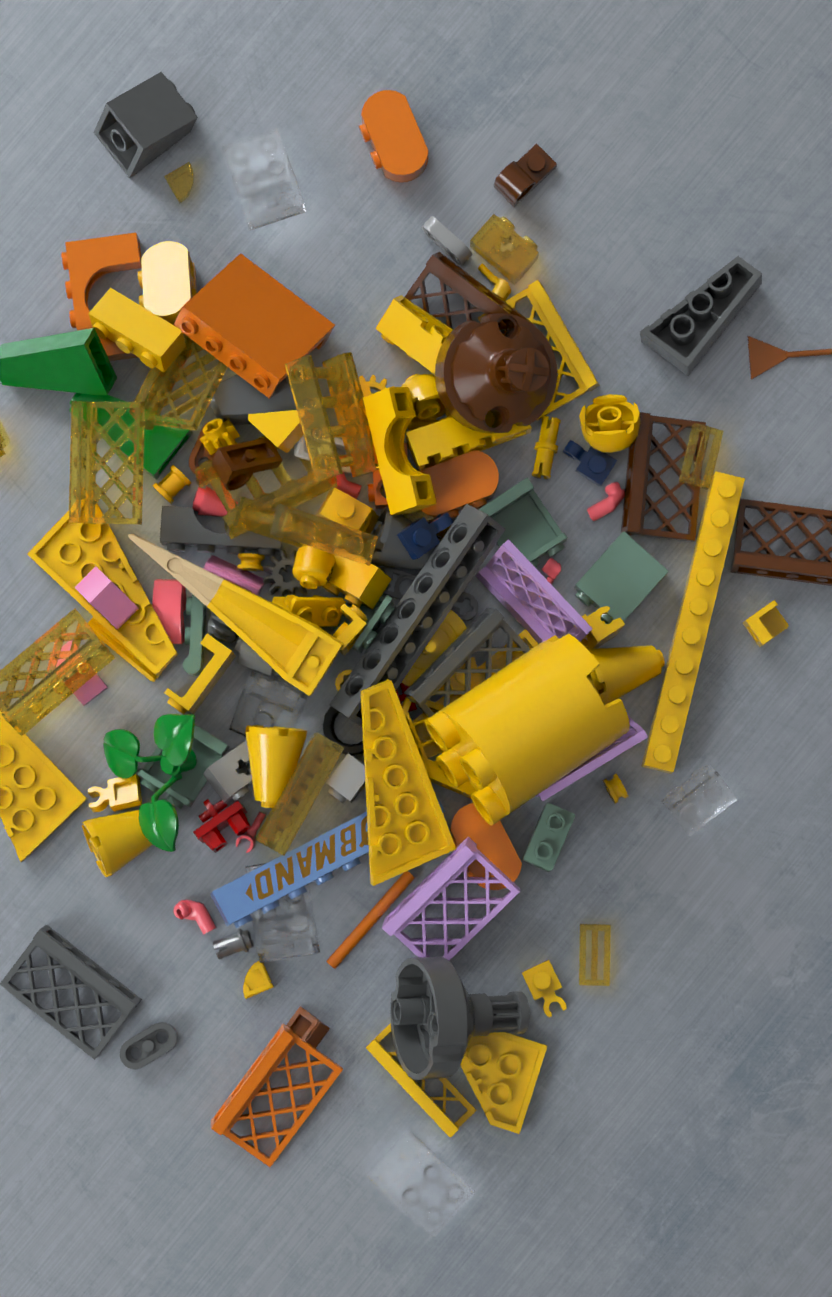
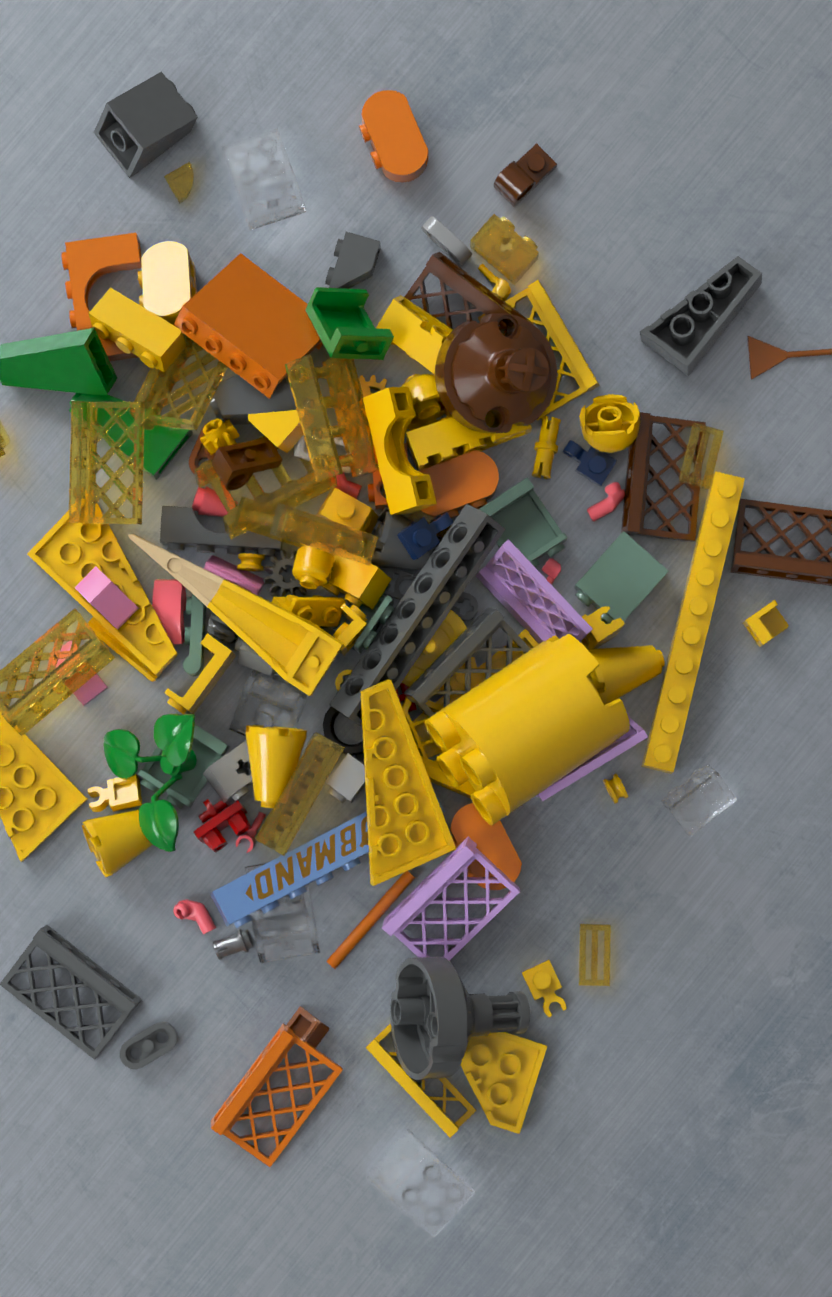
(171, 484): yellow bush -> none
(256, 980): yellow tile -> none
(345, 325): none -> green panel
(355, 261): none -> dark grey slope
(548, 837): sand green panel -> none

